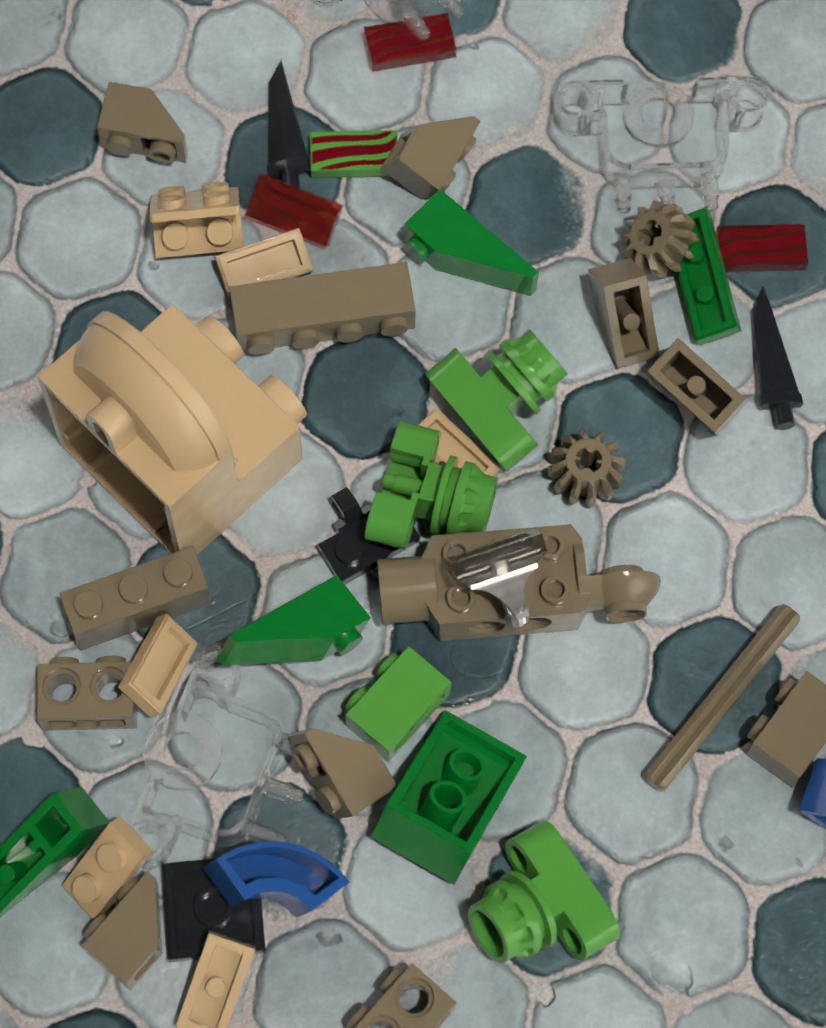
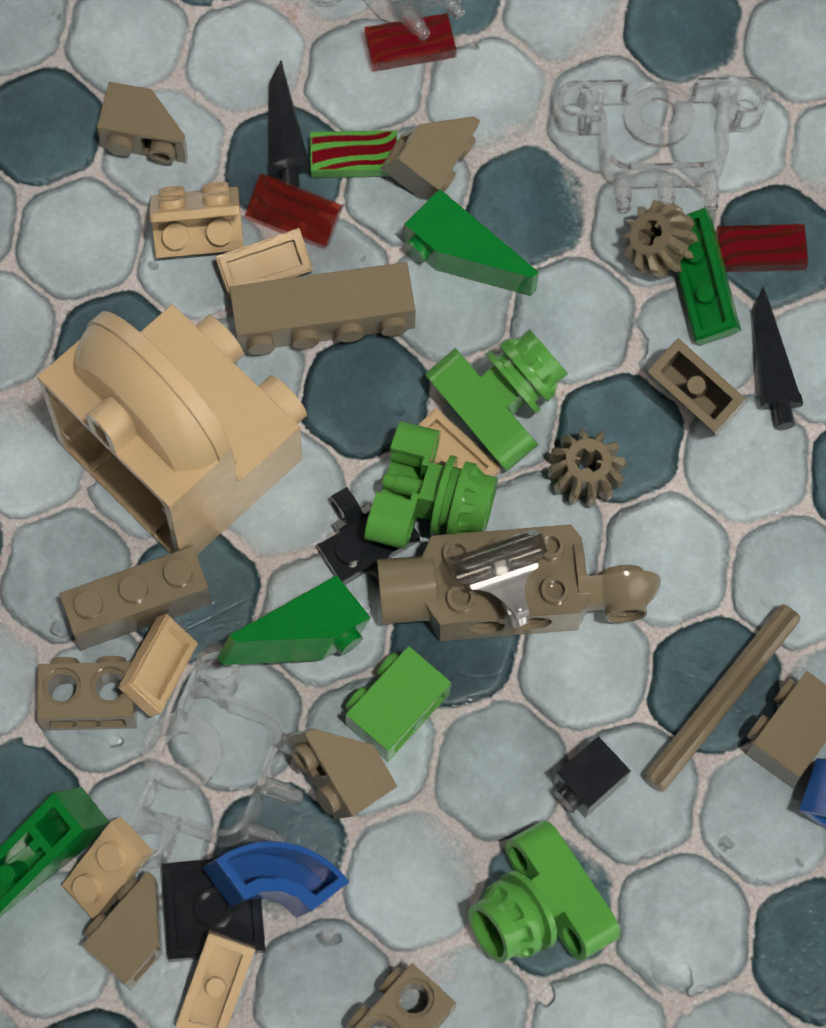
(448, 797): green slope -> none
(590, 778): none -> black brick
(625, 311): dark tan slope -> none

